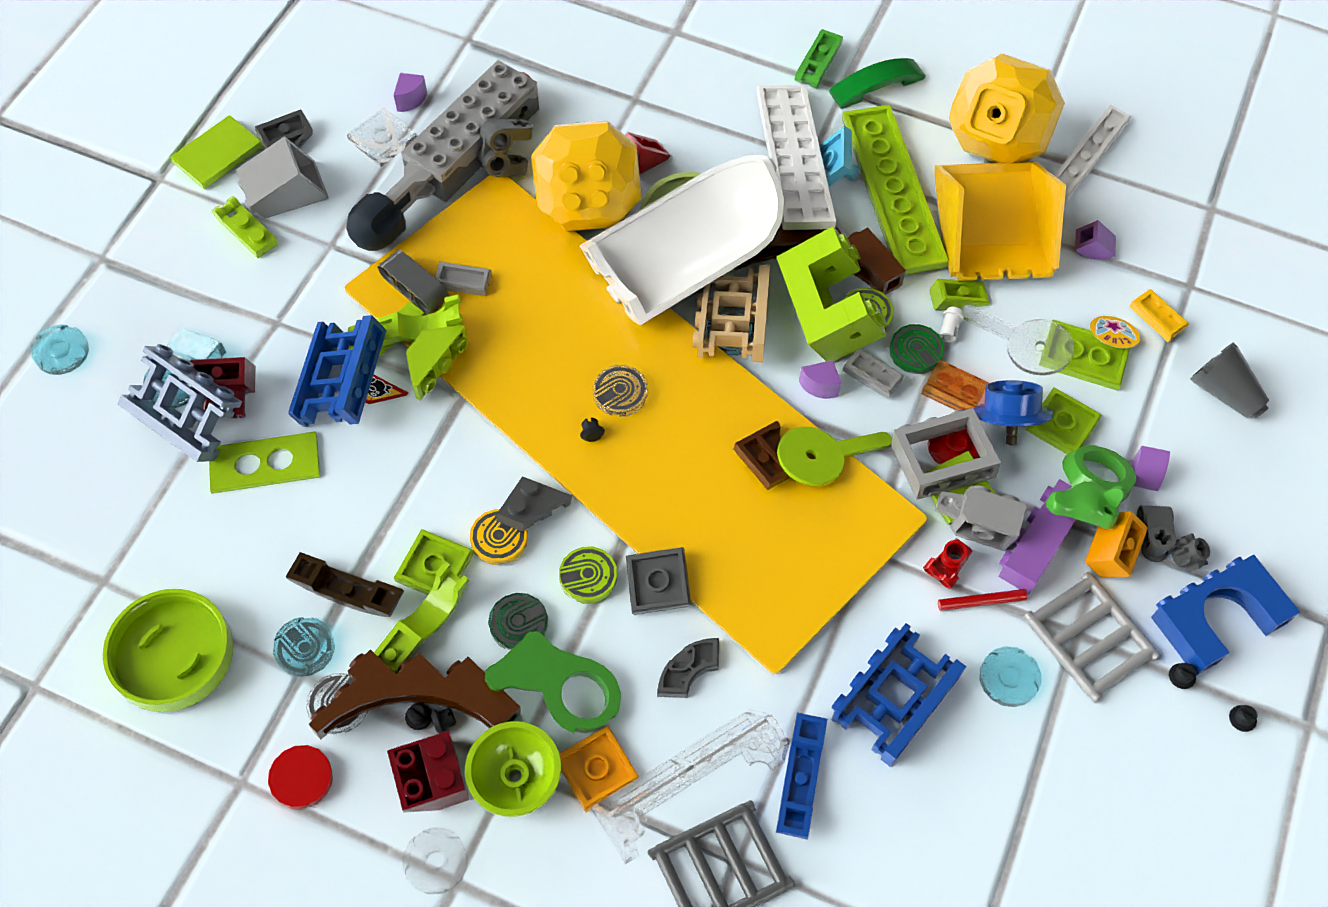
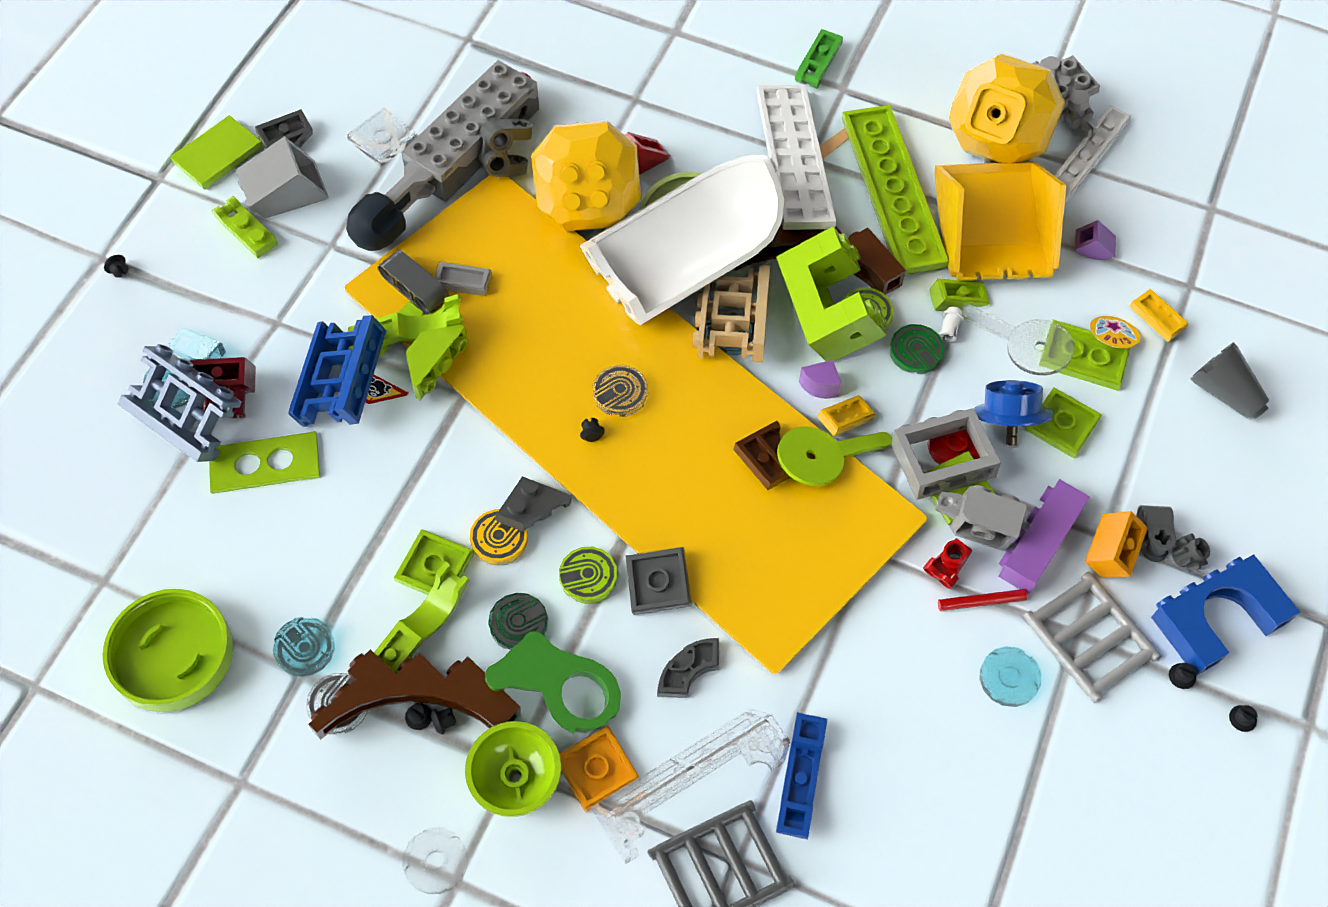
(60, 349): clear light blue tile -> none
(116, 265): none -> black piece
(300, 777): red tile -> none
(344, 588): dark brown slope -> none
(409, 91): medium lavender brick -> none
(428, 774): dark red slope -> none
(837, 156): medium azure tile -> none
(846, 415): none -> yellow plate
(873, 373): light grey plate -> none
(874, 77): green slope -> none
(916, 707): blue fence -> none
(954, 387): clear orange plate -> none
(1076, 88): none -> light grey piece
(1090, 496): bright green animal -> none
(1150, 467): medium lavender brick -> none

